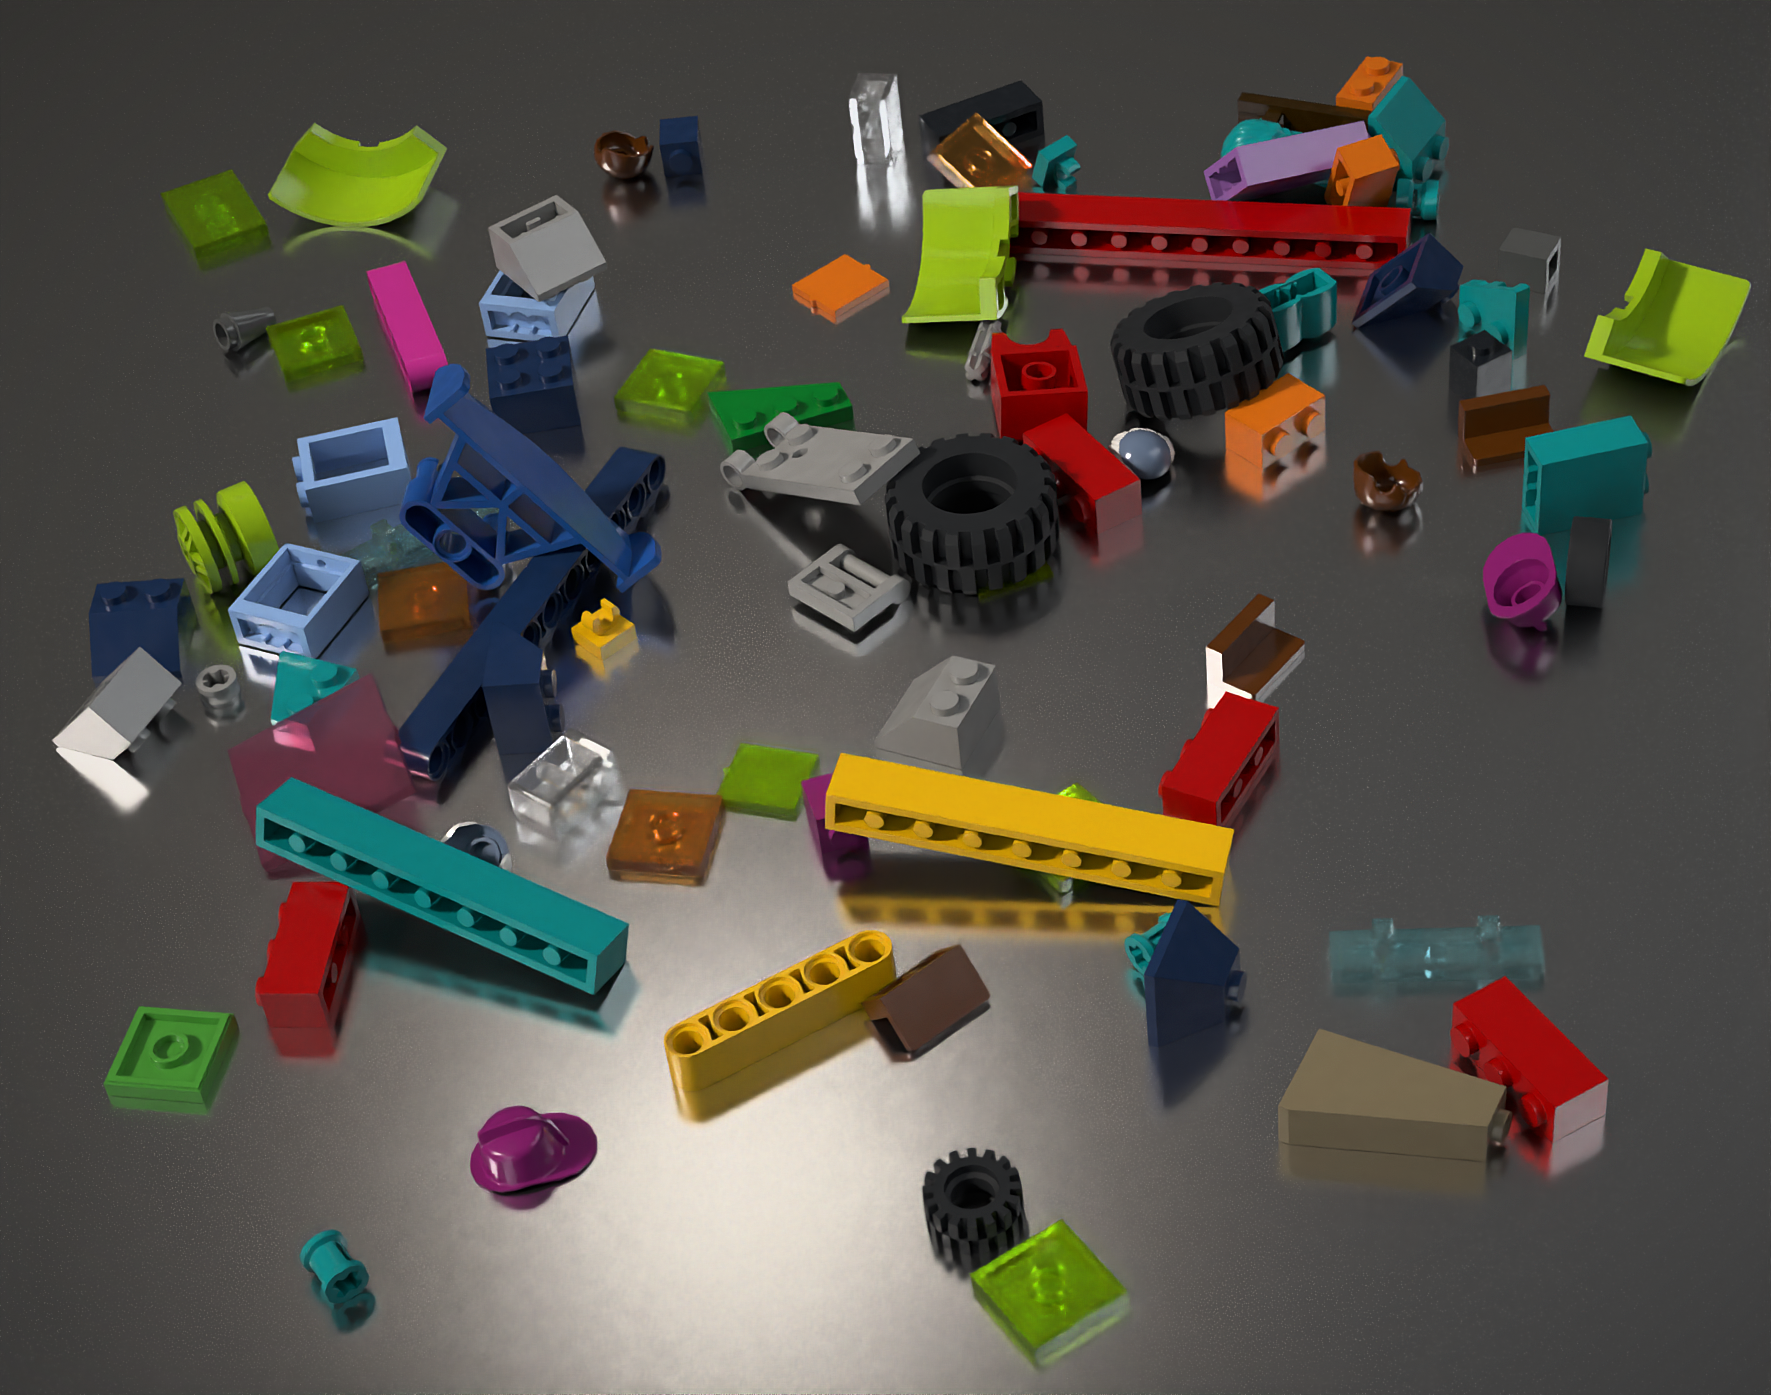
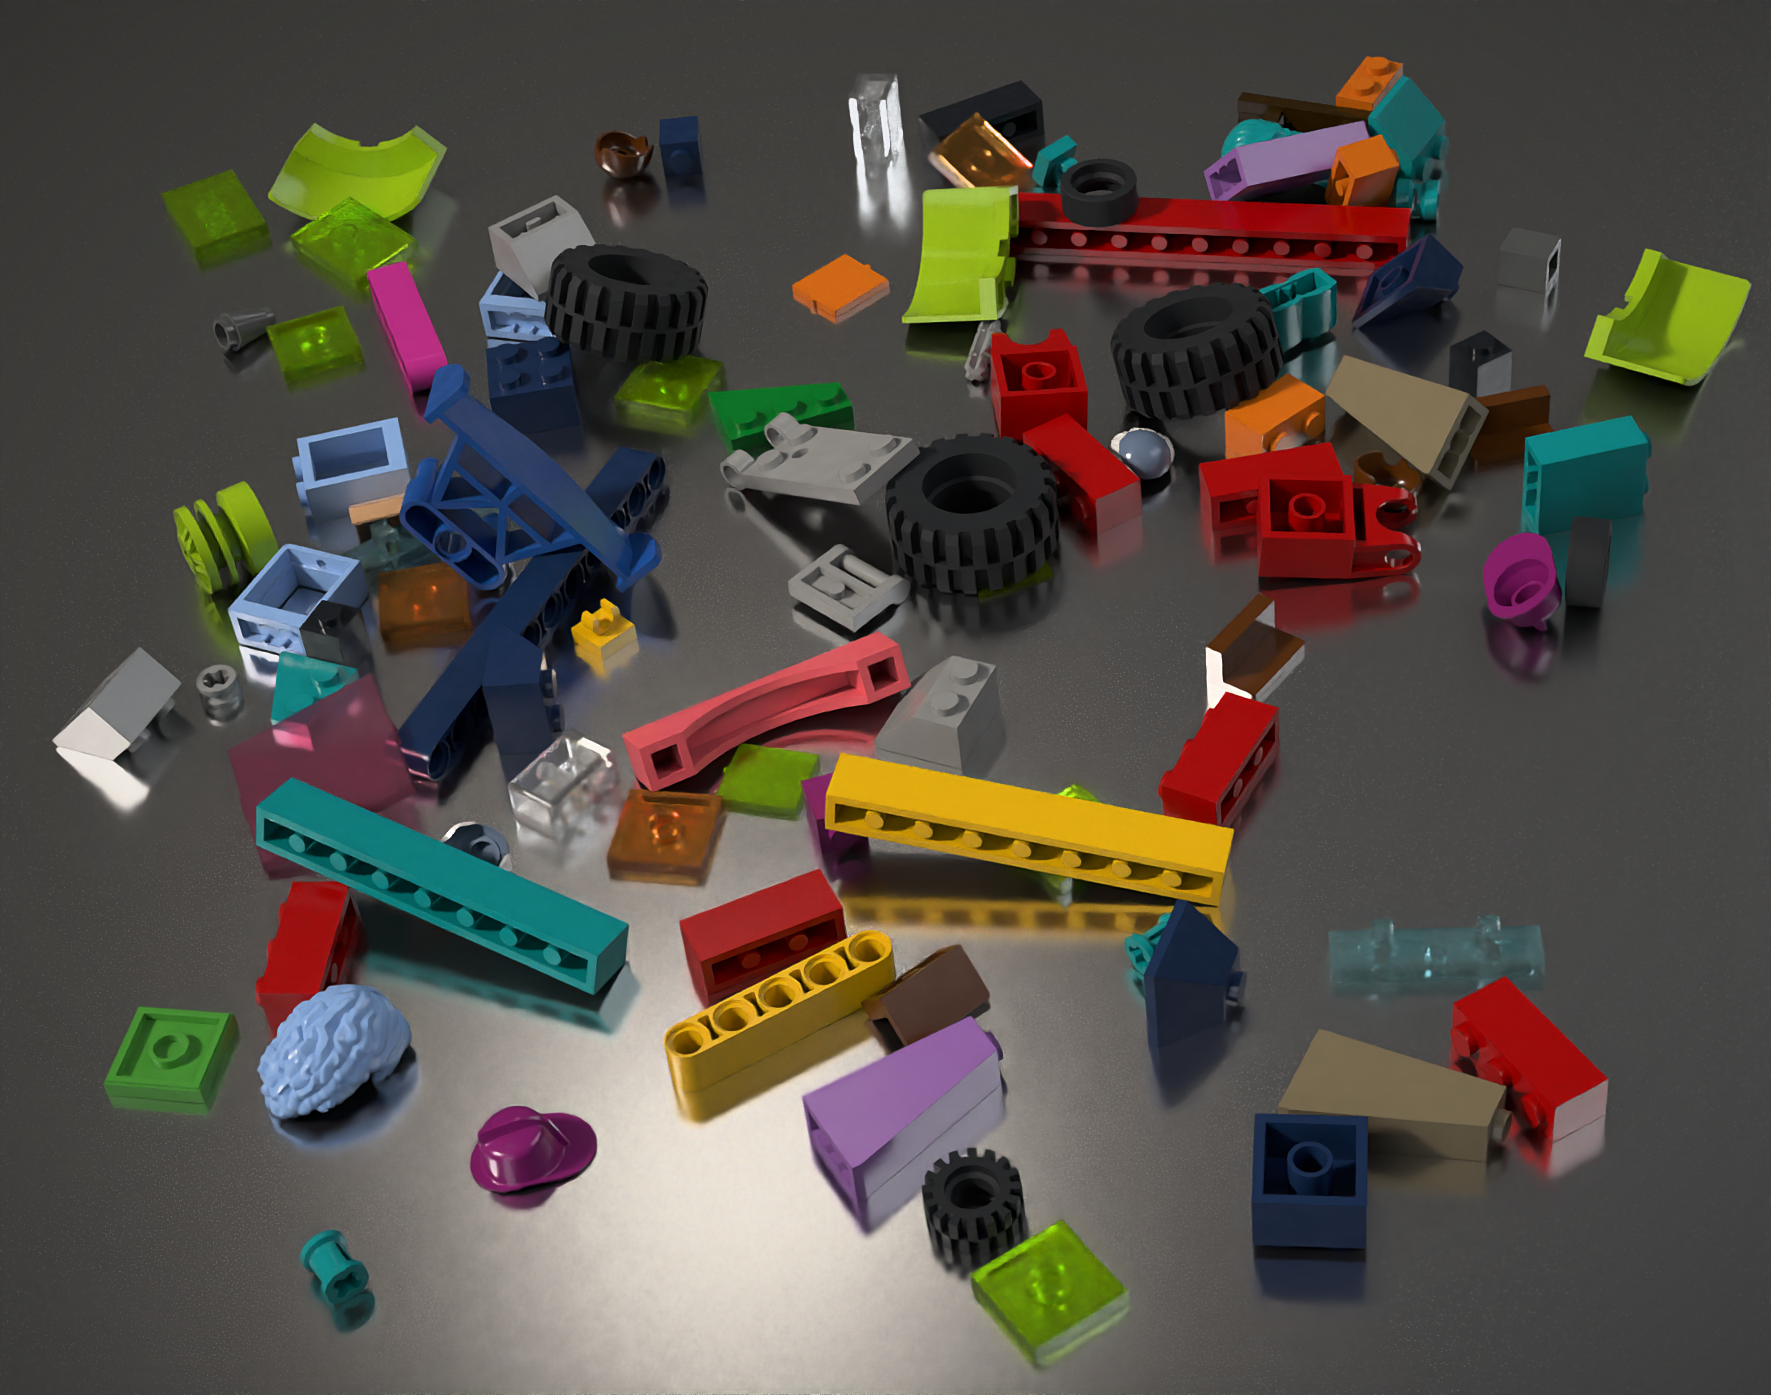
(144, 615): dark blue slope -> none
(331, 1049): none -> light blue hair
(336, 634): none -> black brick
(354, 241): none -> clear neon green tile
(376, 509): none -> light nougat tile
(625, 303): none -> black tyre
(697, 735): none -> coral arch
(763, 931): none -> red brick
(901, 1103): none -> medium lavender slope
(1102, 209): none -> black tyre
(1232, 484): none -> red brick
(1310, 1180): none -> dark blue brick
(1331, 527): none -> red brick
(1414, 416): none -> dark tan slope
(1497, 310): teal wing -> none

